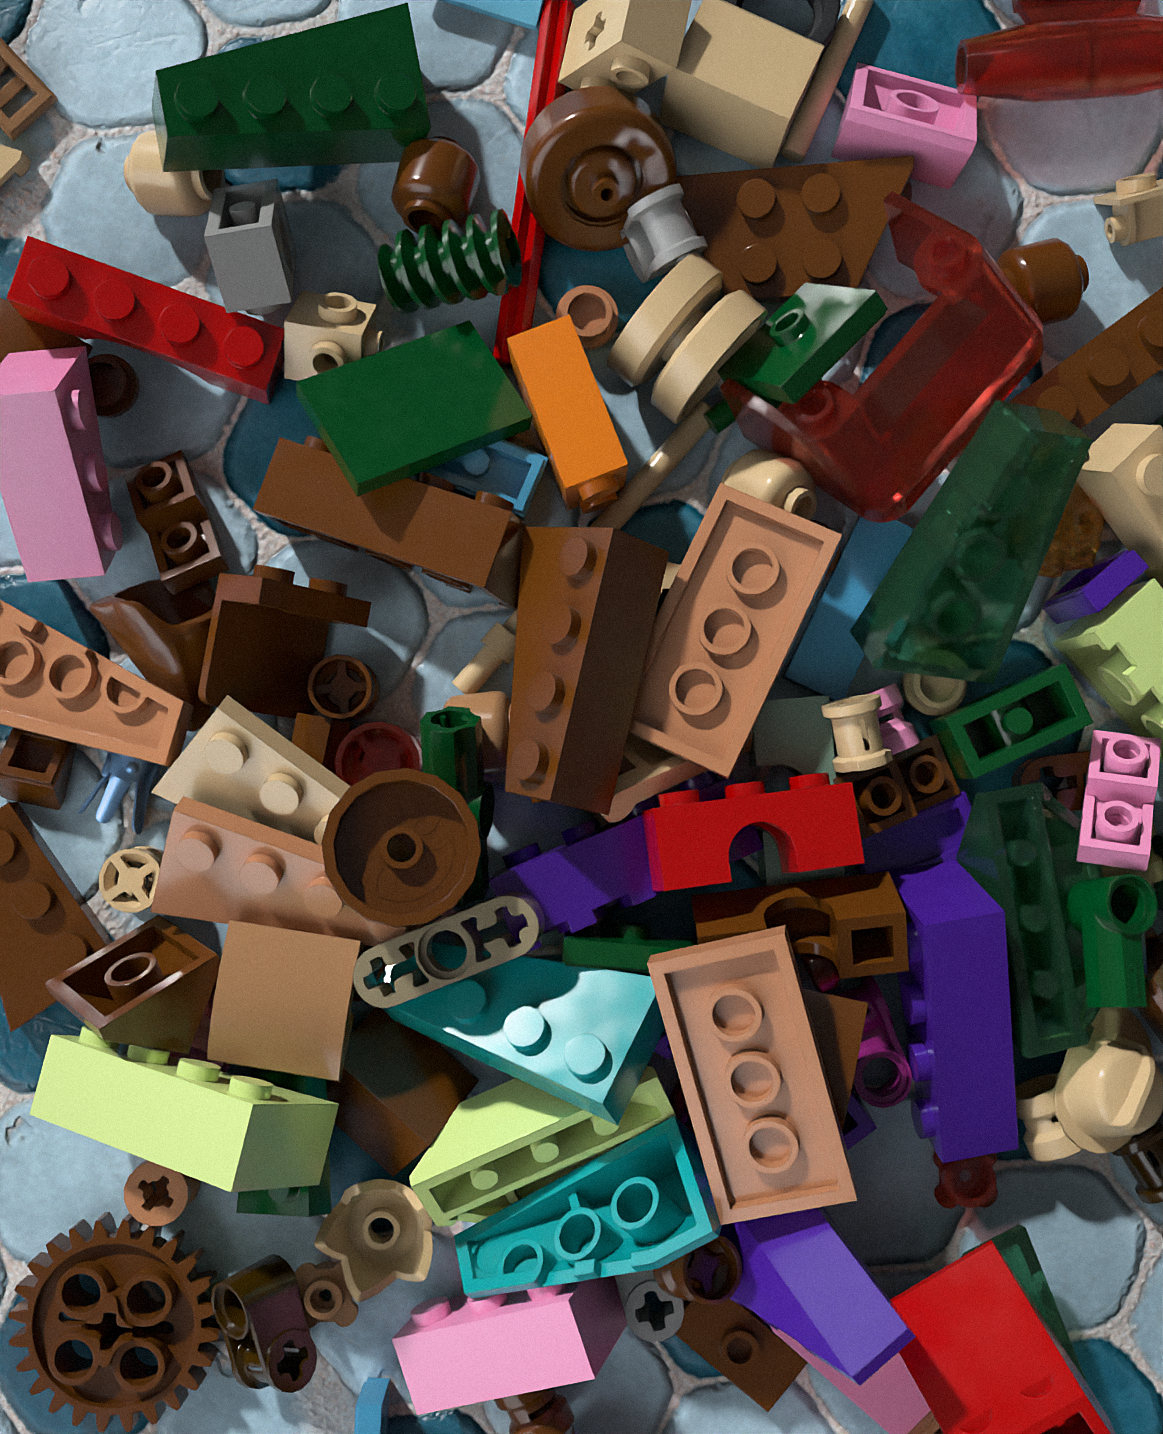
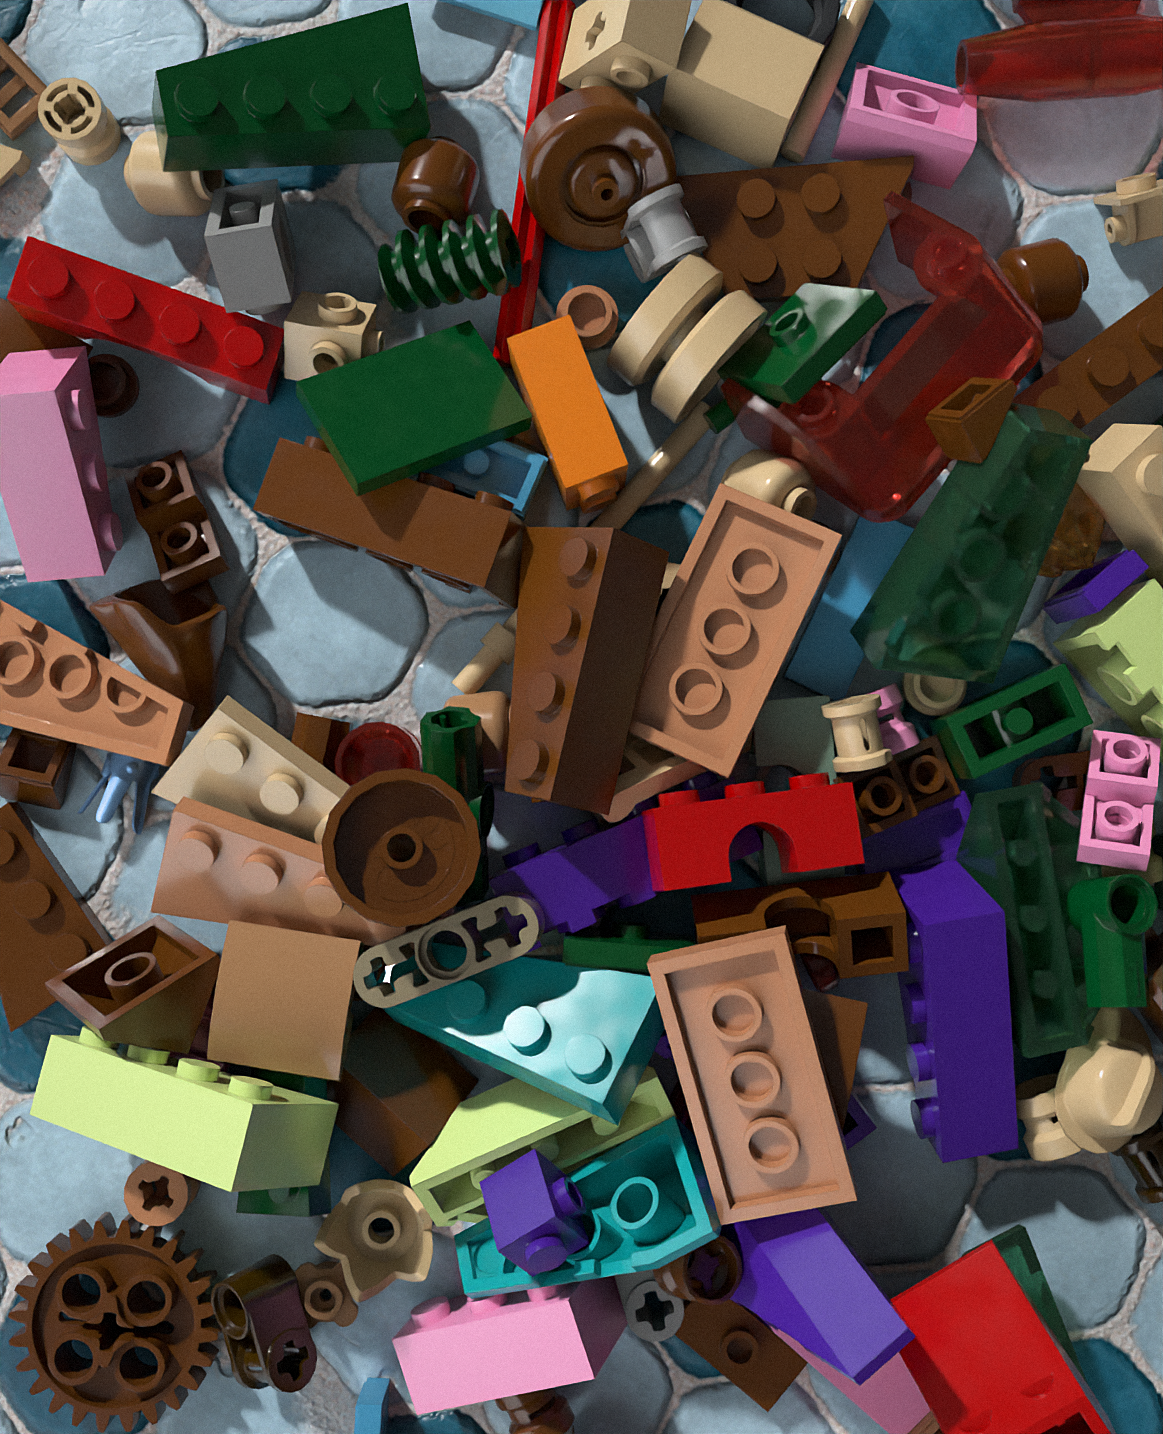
(84, 137): none -> tan wheel
(124, 884): tan wheel -> none
(270, 638): reddish brown bracket -> none
(332, 687): reddish brown wheel -> none
(534, 1213): none -> dark purple brick
(876, 1042): magenta piece -> none
(972, 418): none -> reddish brown slope
(976, 1191): clear red plate -> none

